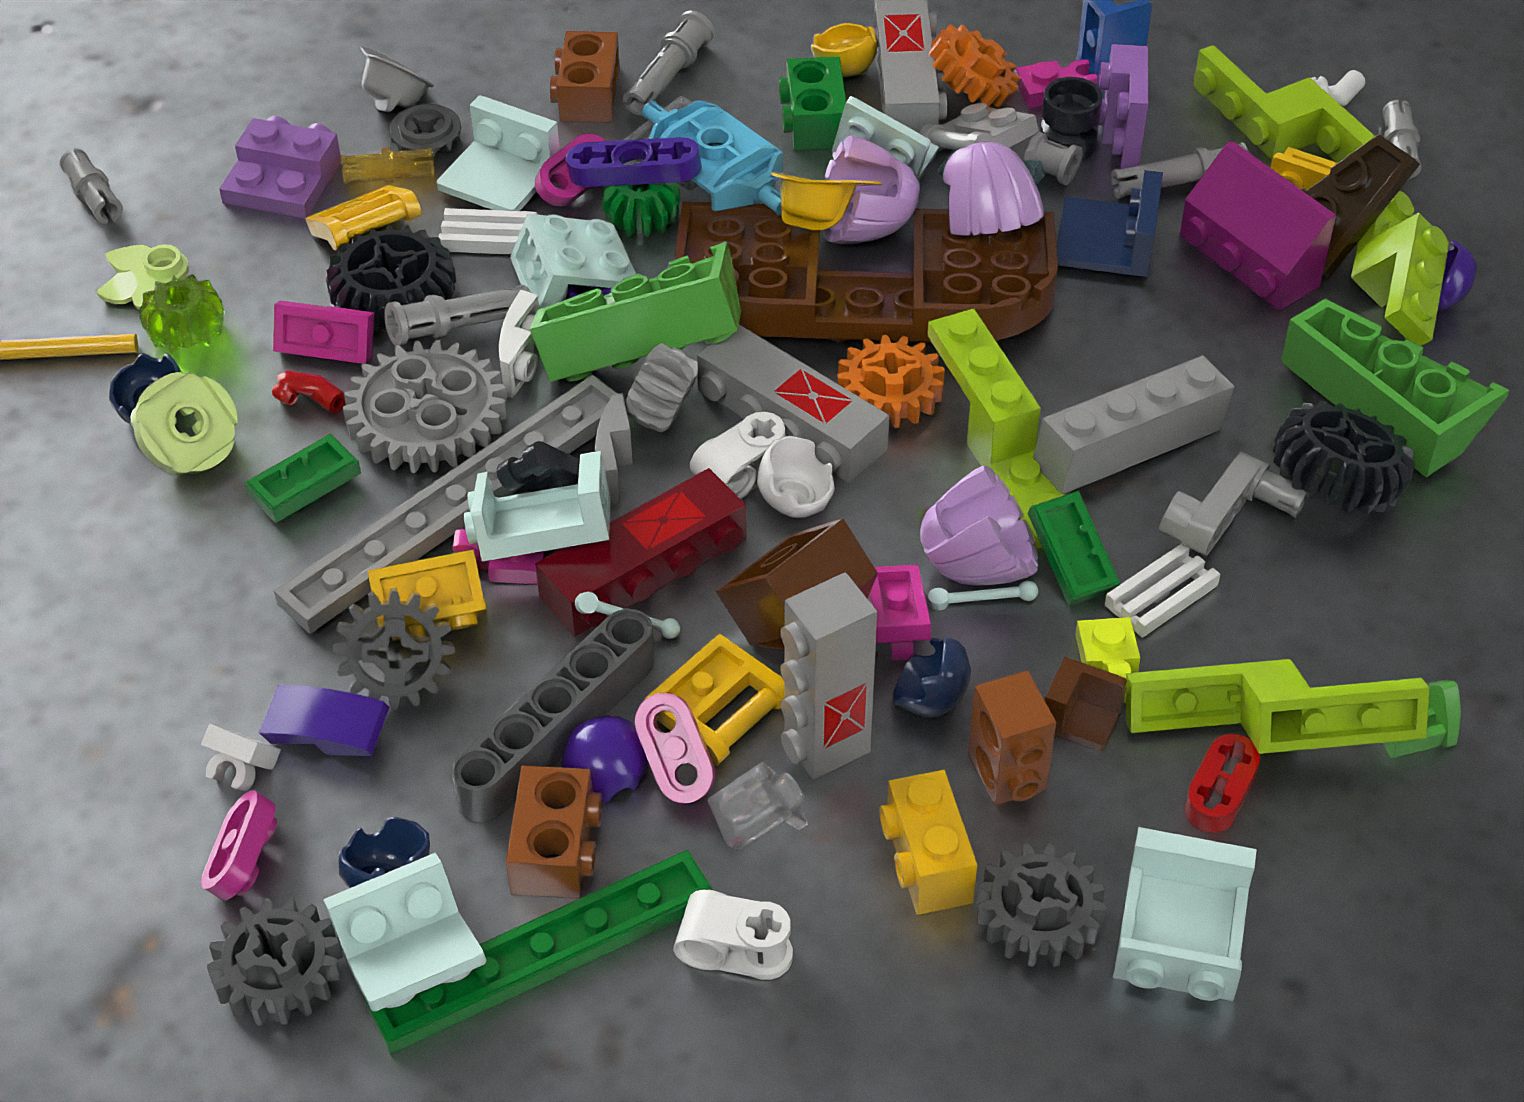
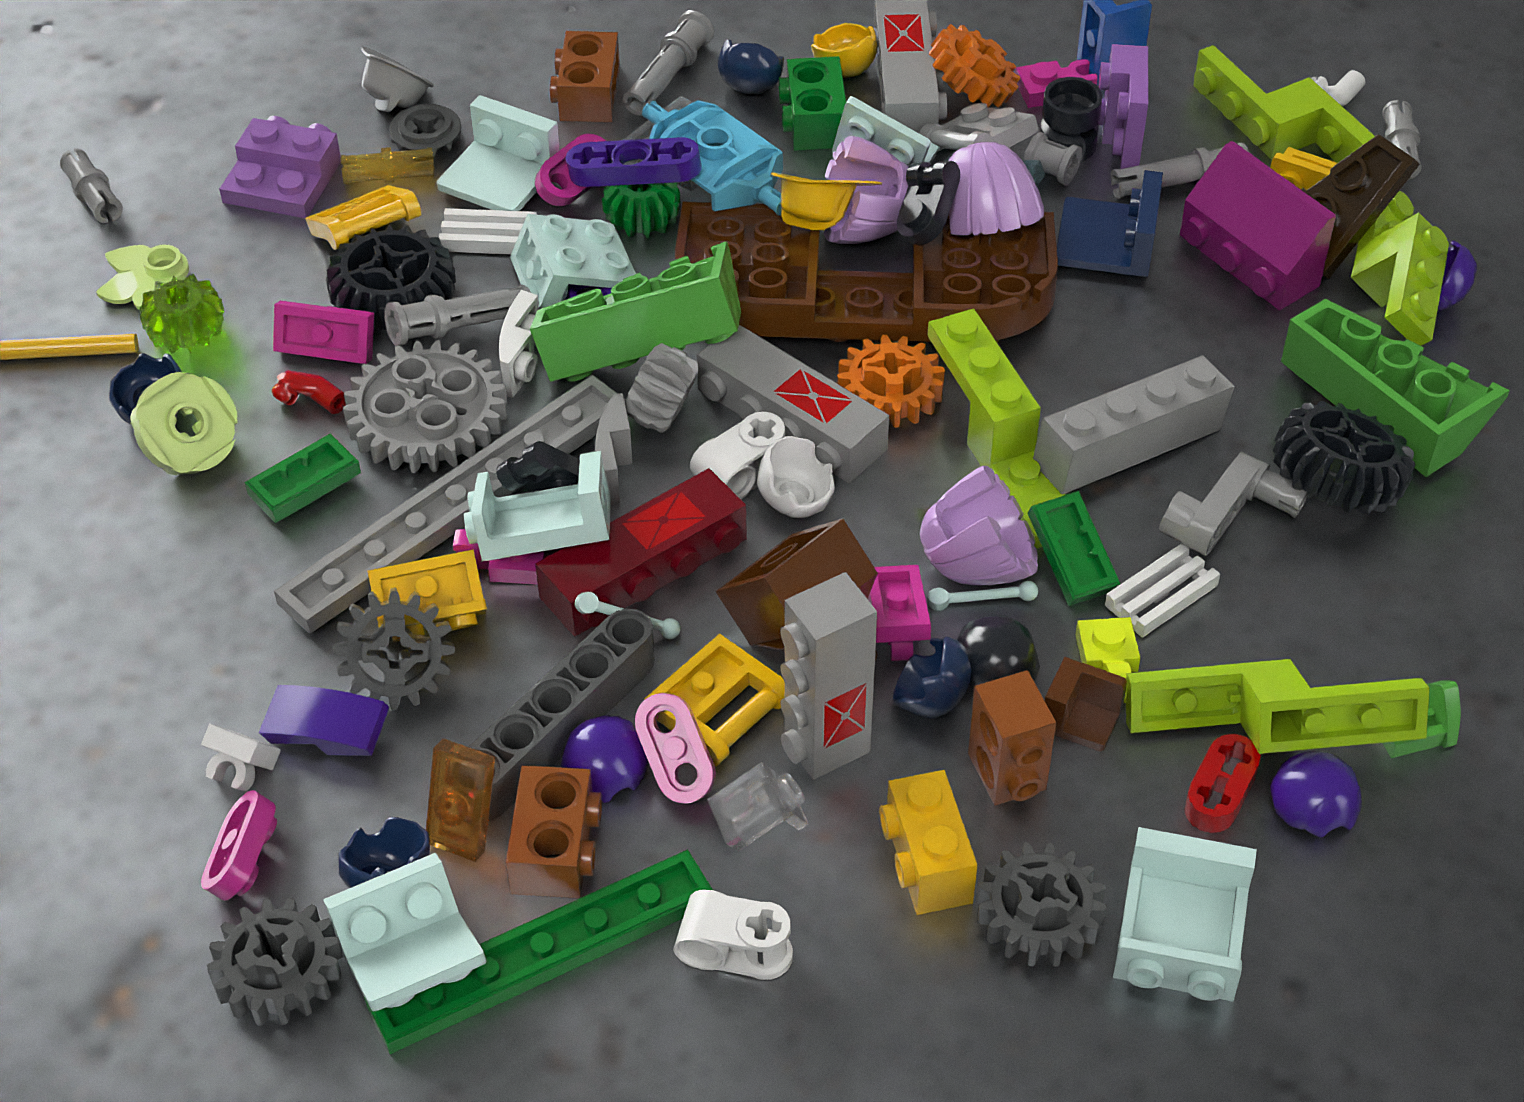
(459, 799): none -> clear orange plate
(749, 67): none -> dark blue hair
(924, 213): none -> black plate
(998, 648): none -> black hair
(1316, 793): none -> dark purple hair

